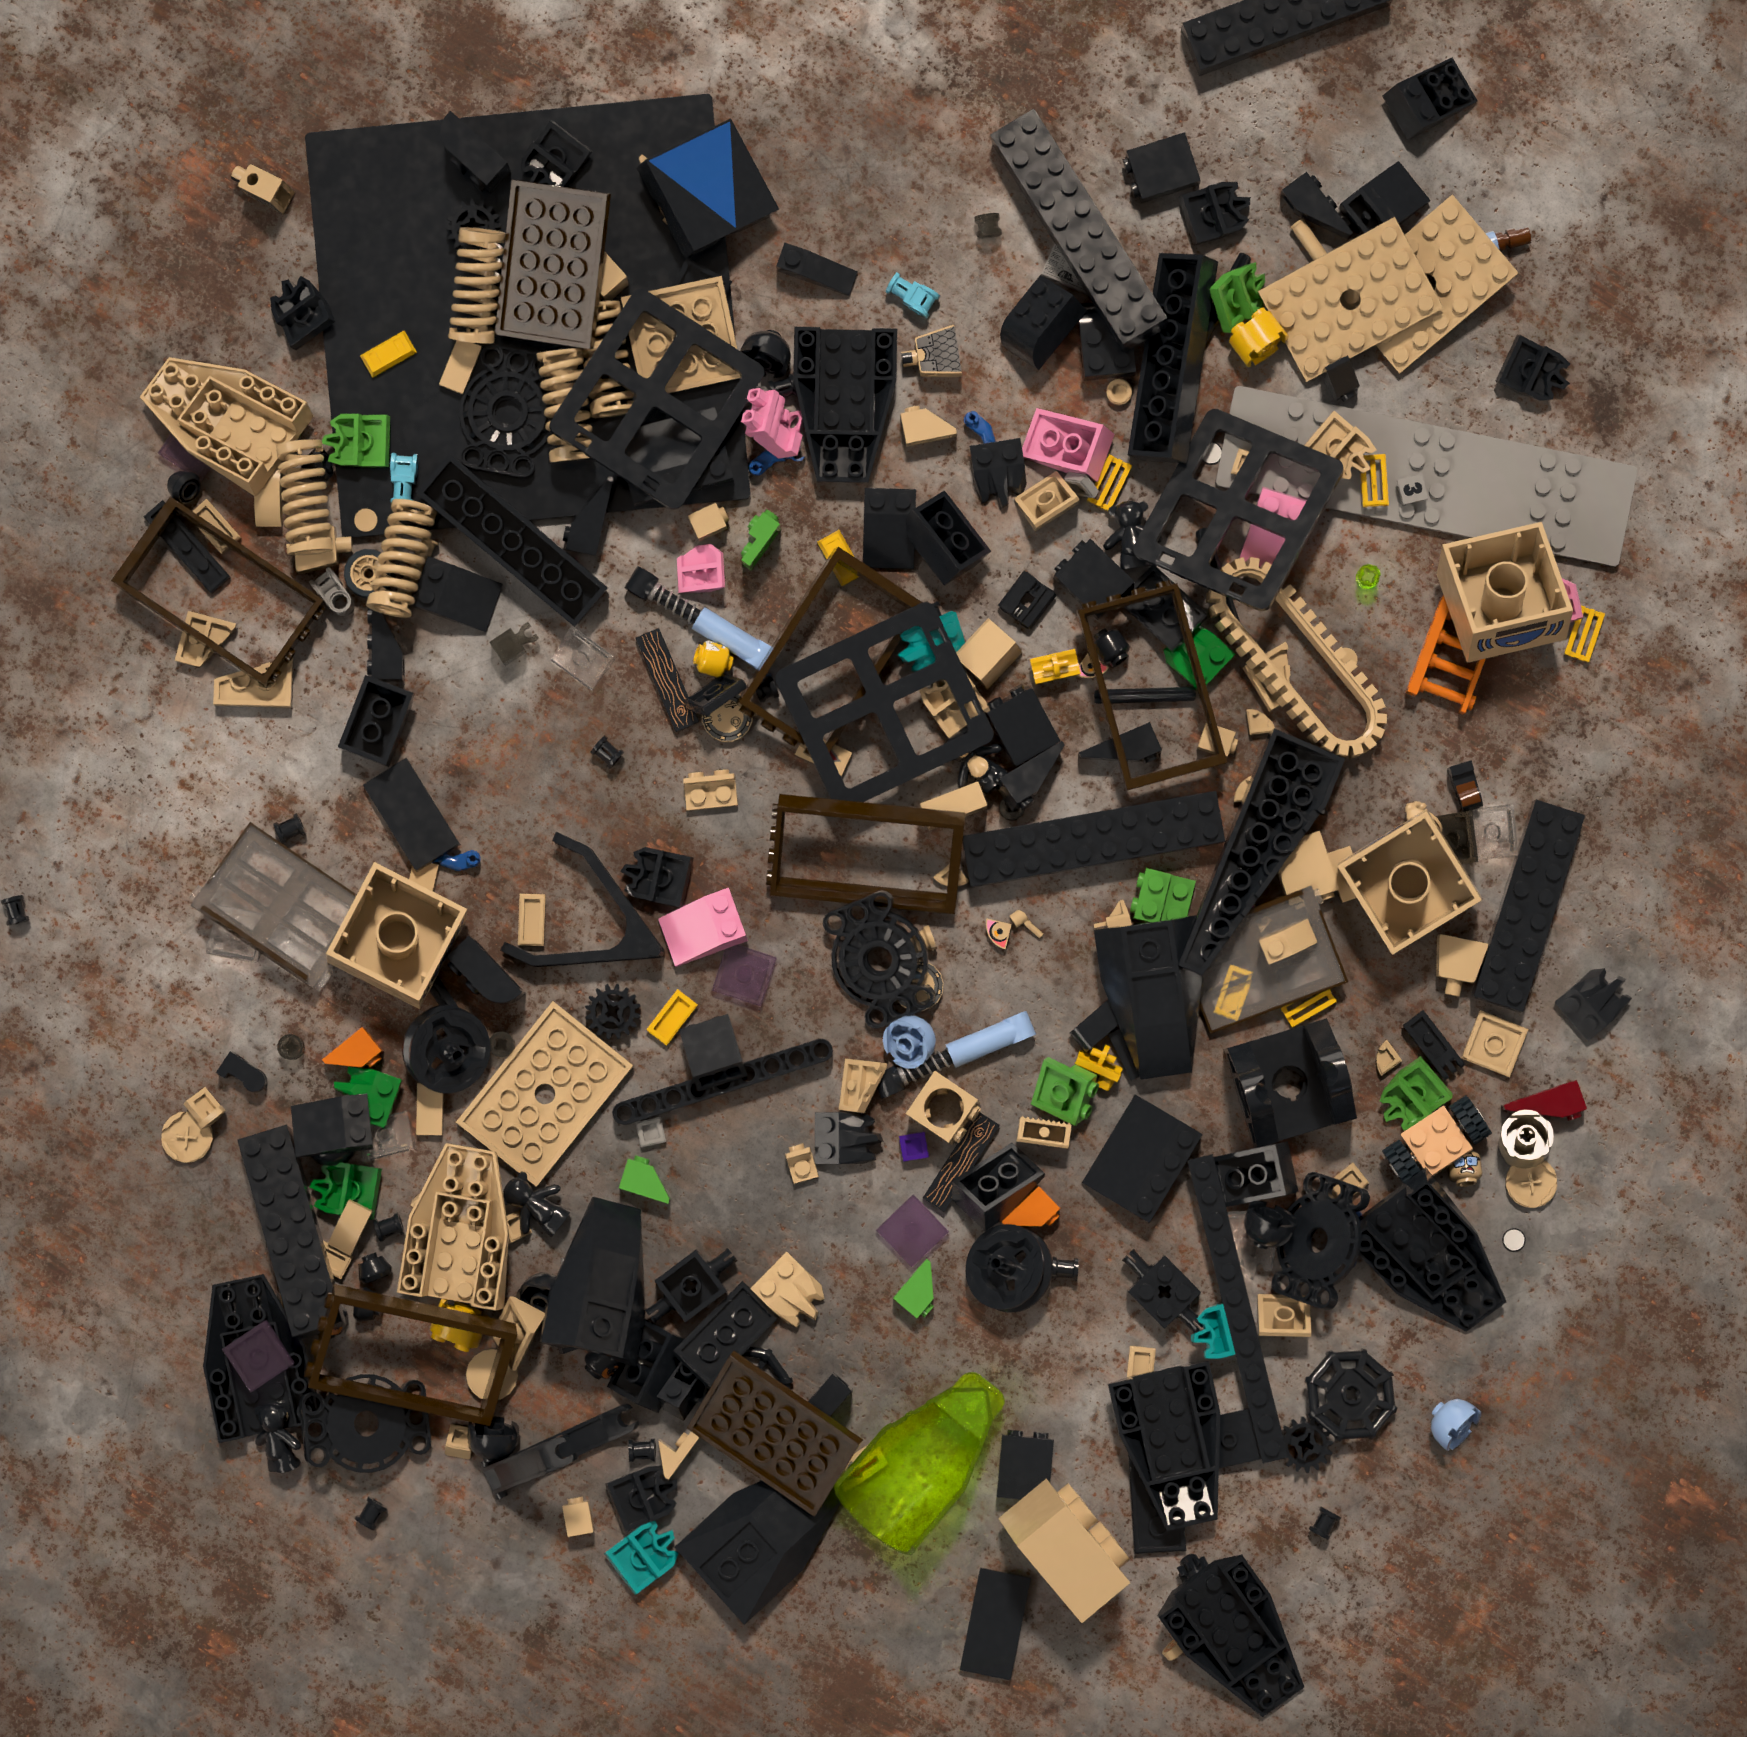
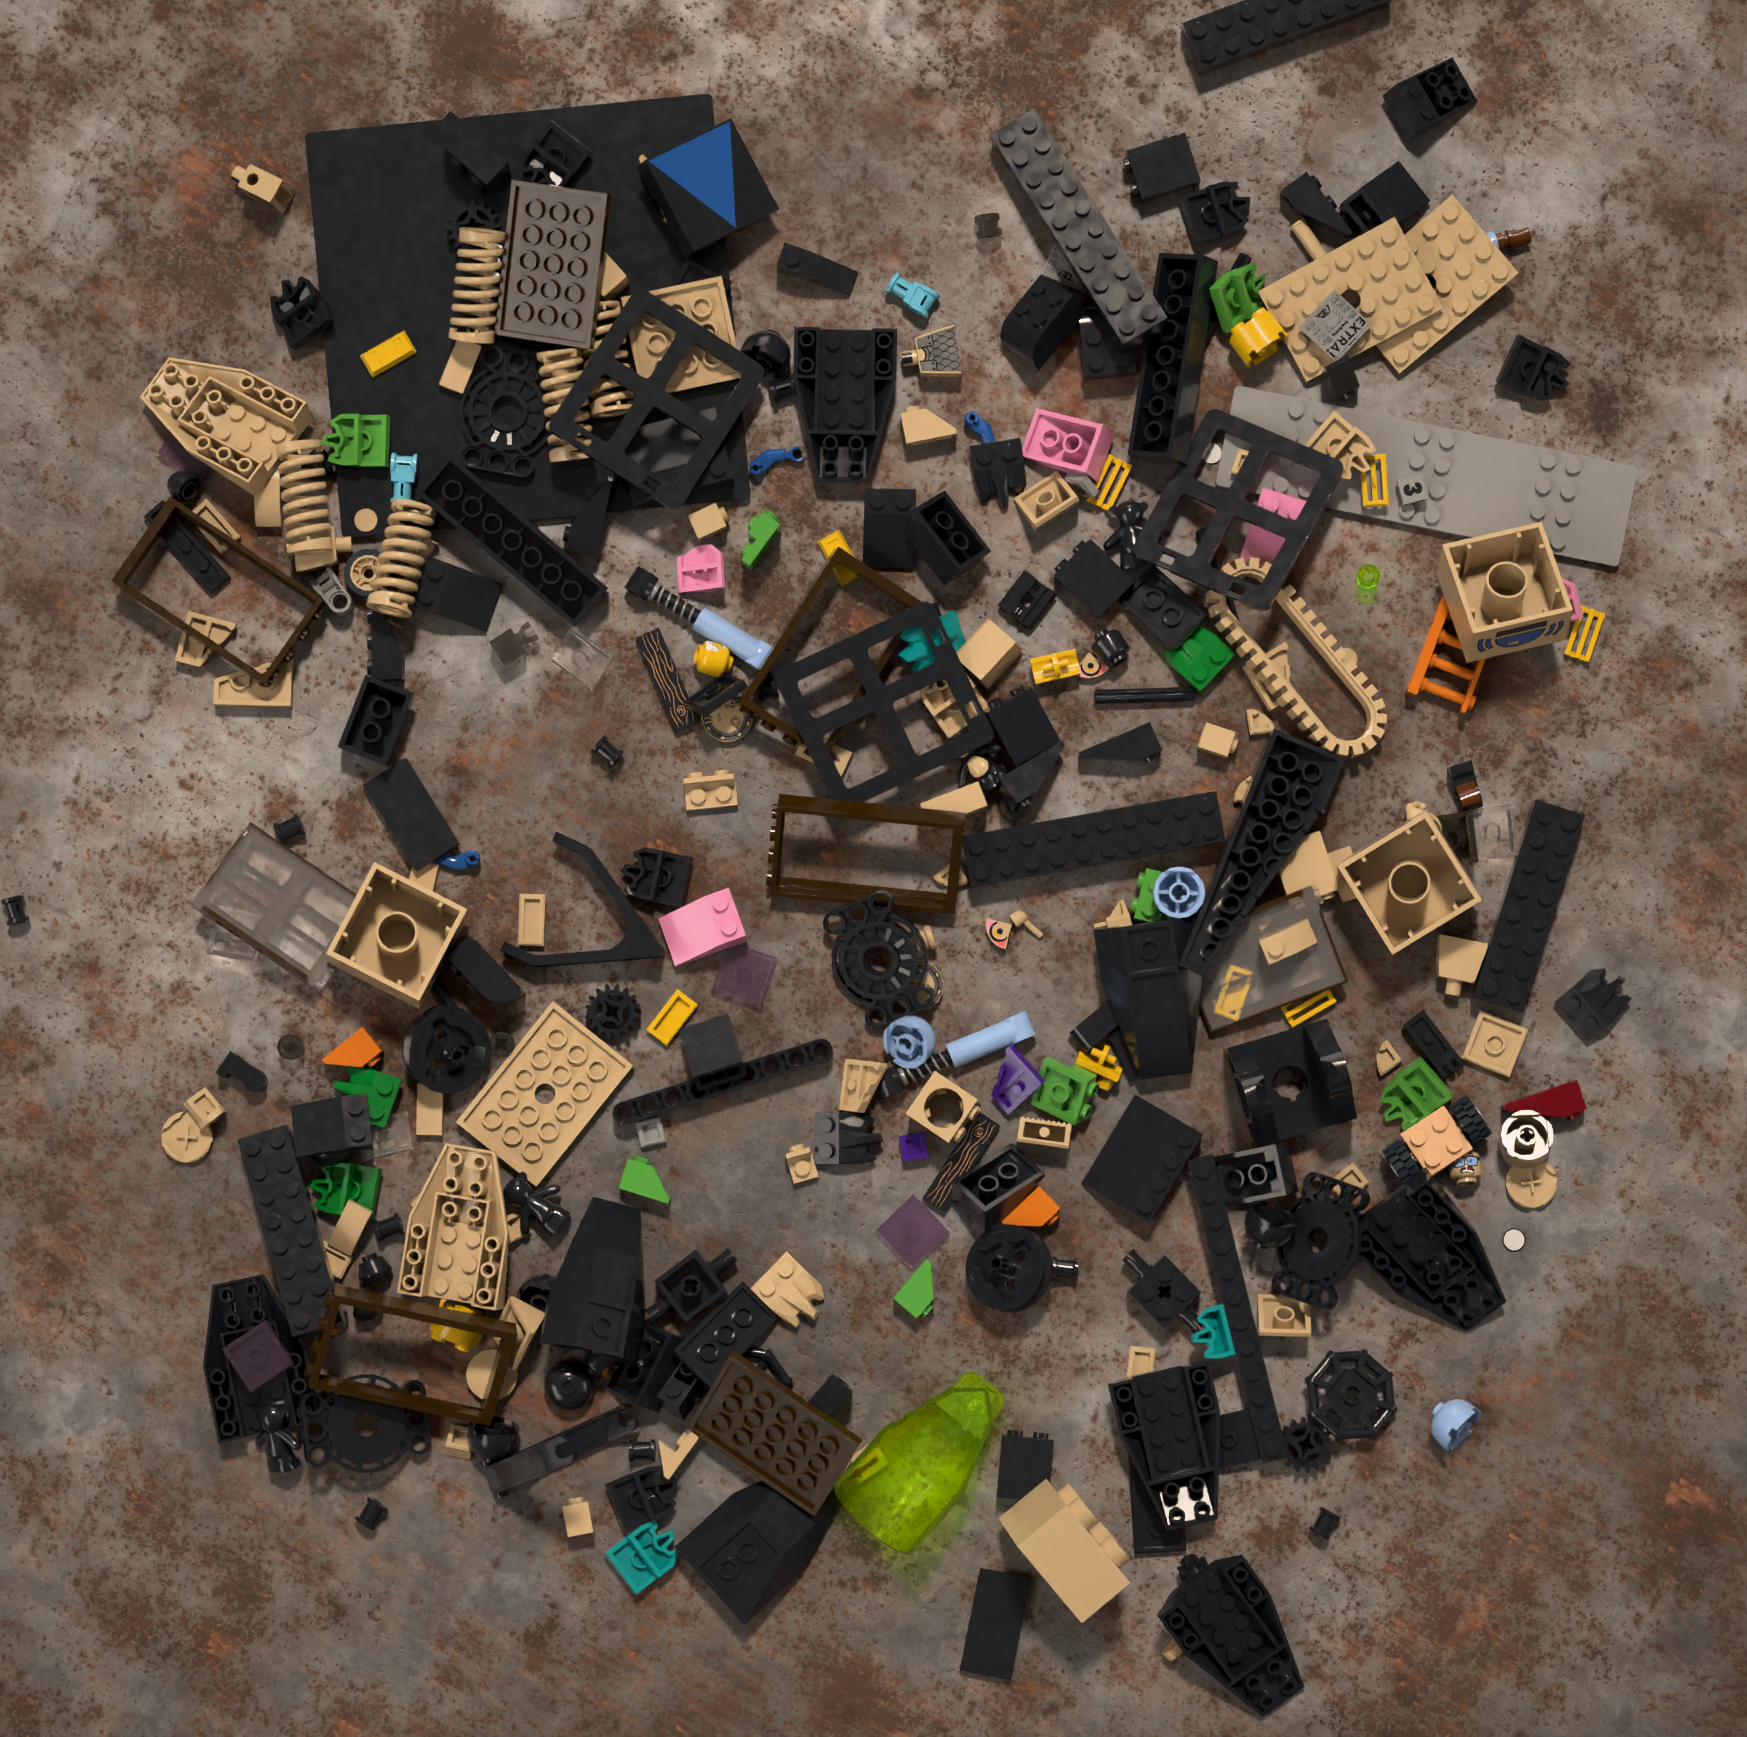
(569, 1385): none -> black cylinder
(771, 423): bright pink hips -> none
(1015, 1080): none -> dark purple wing
(1119, 392): tan tile -> none
(1141, 595): dark brown door -> none
(1178, 892): none -> light blue cylinder
(1335, 325): none -> light grey tile

